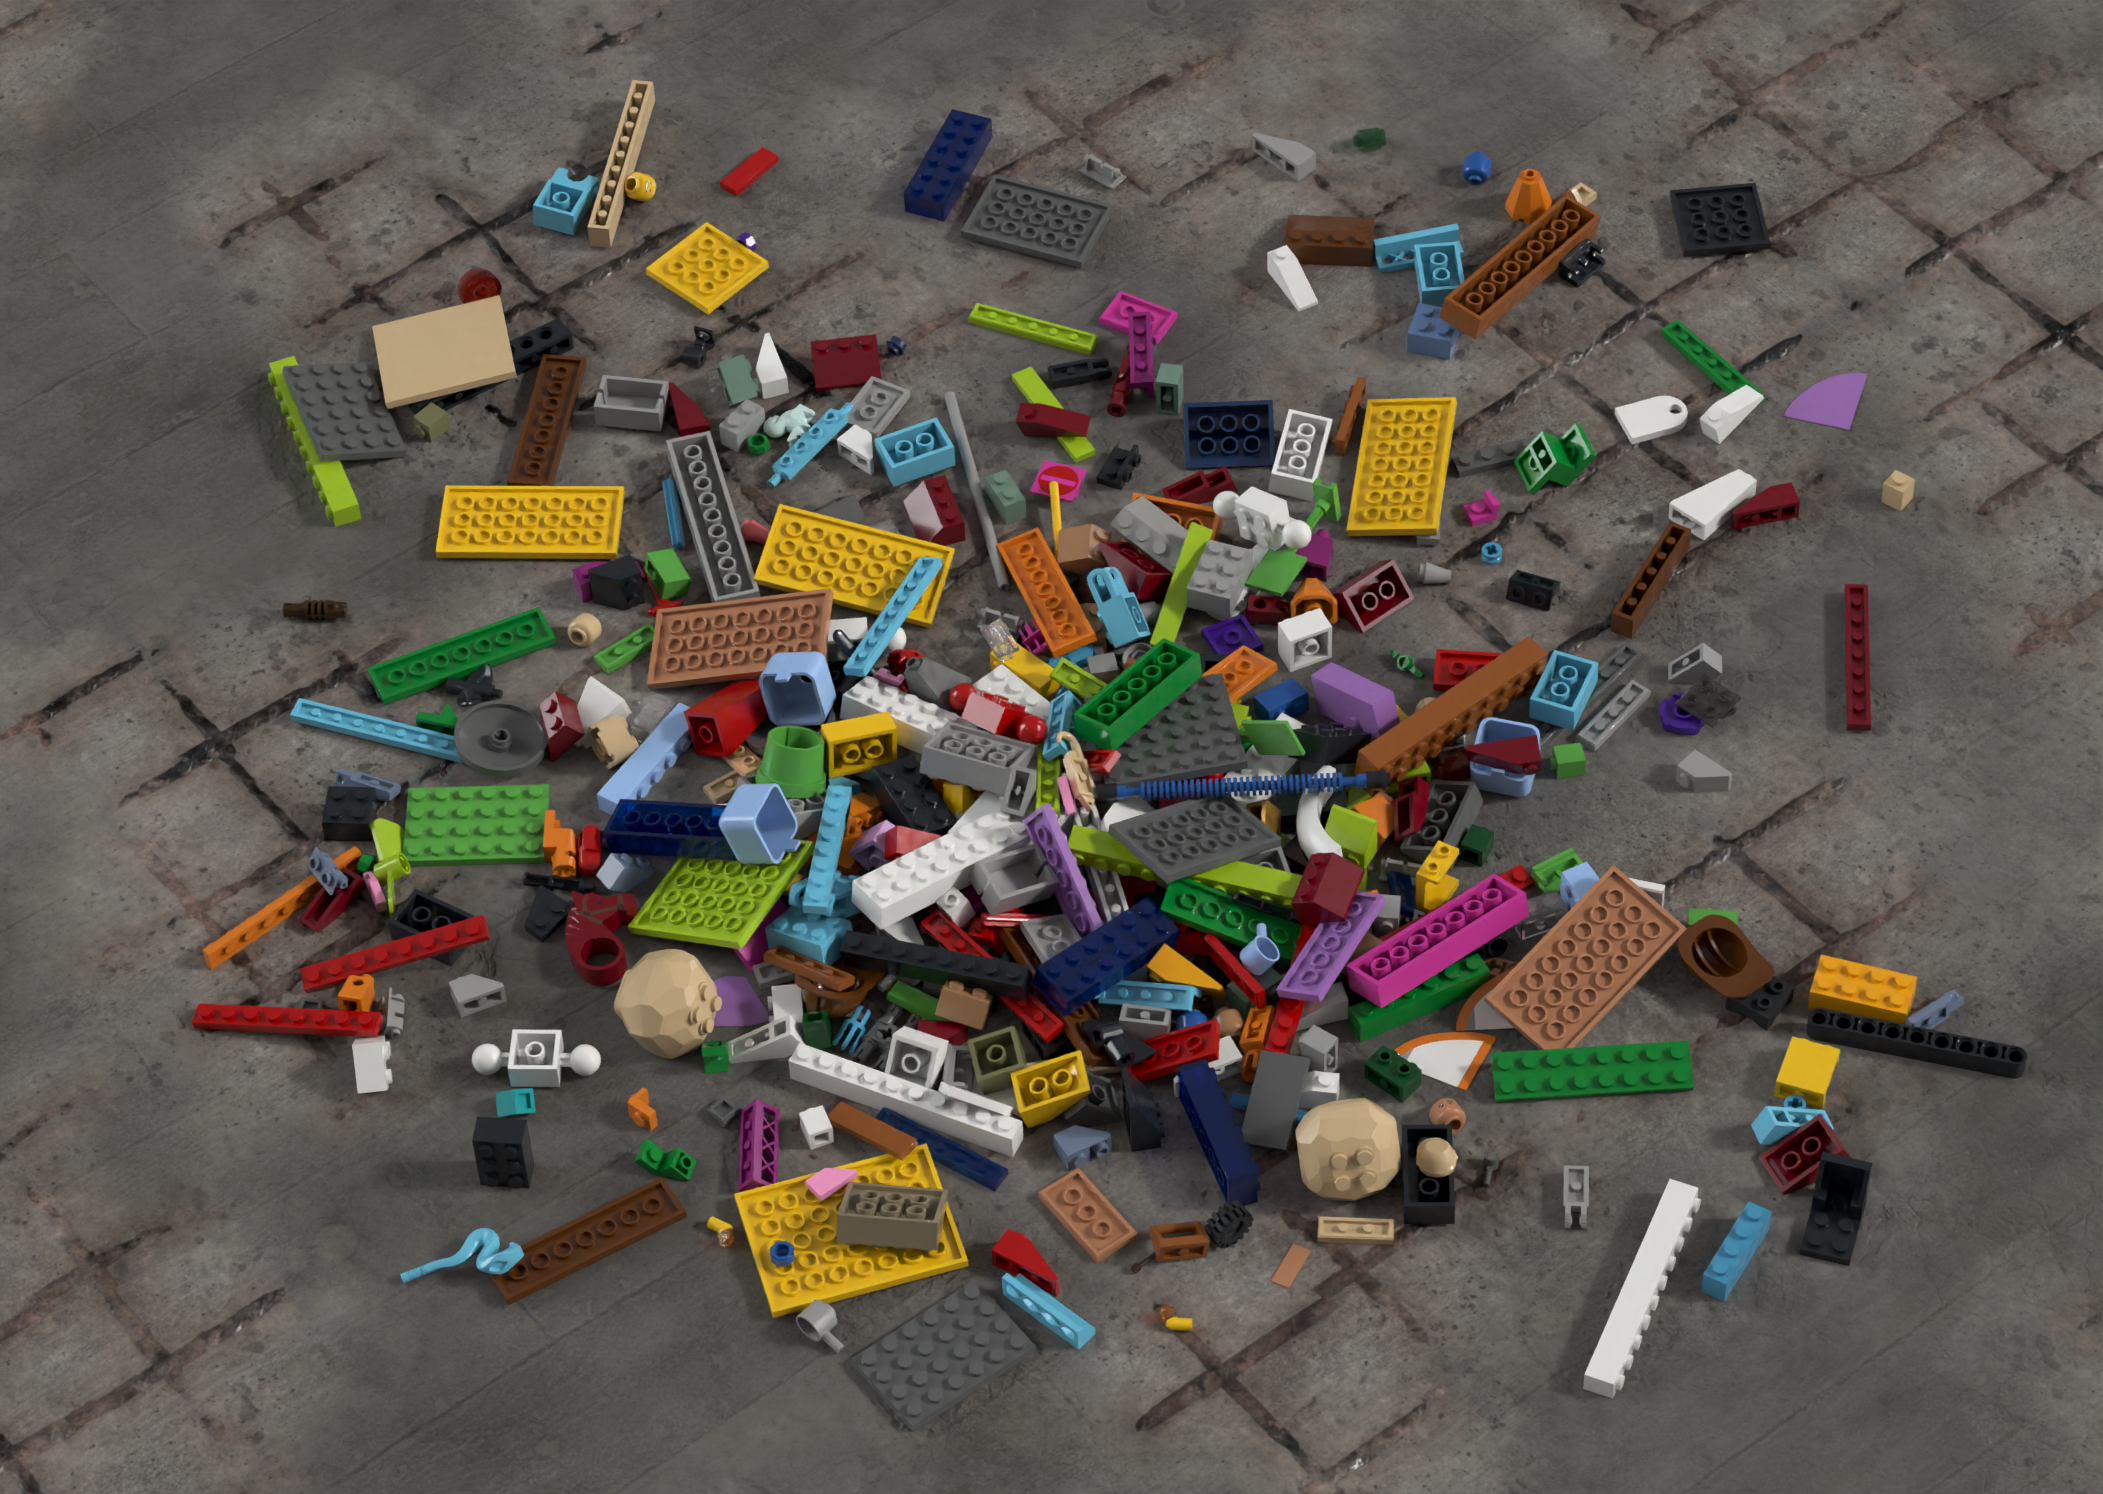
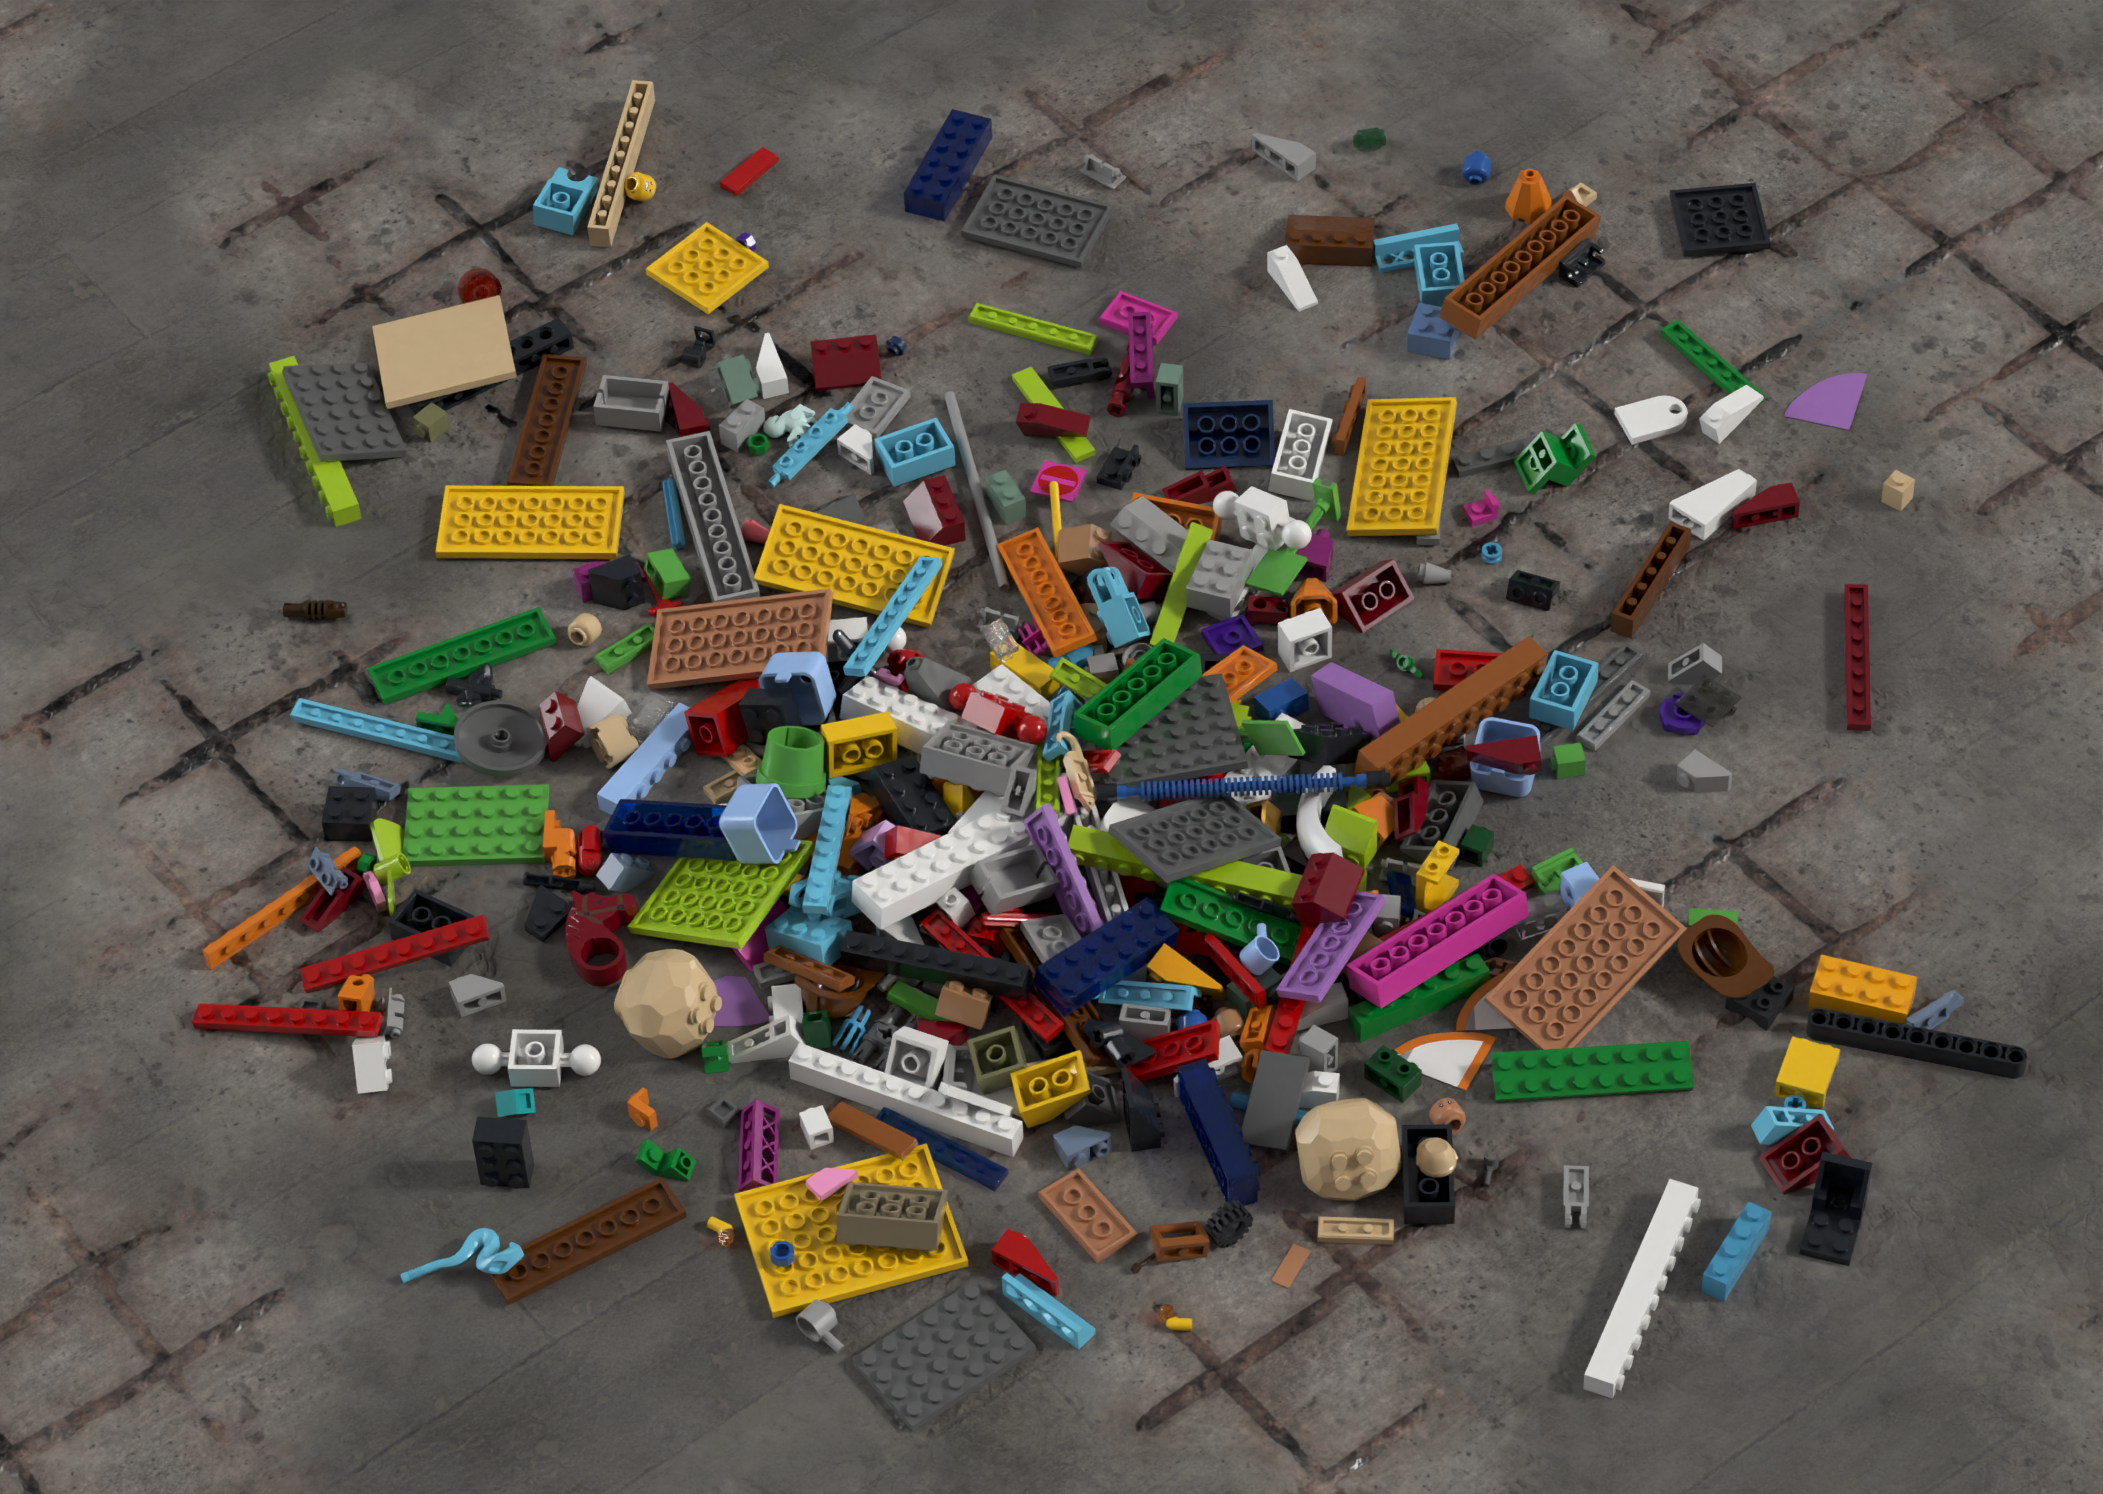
(766, 710): none -> black brick

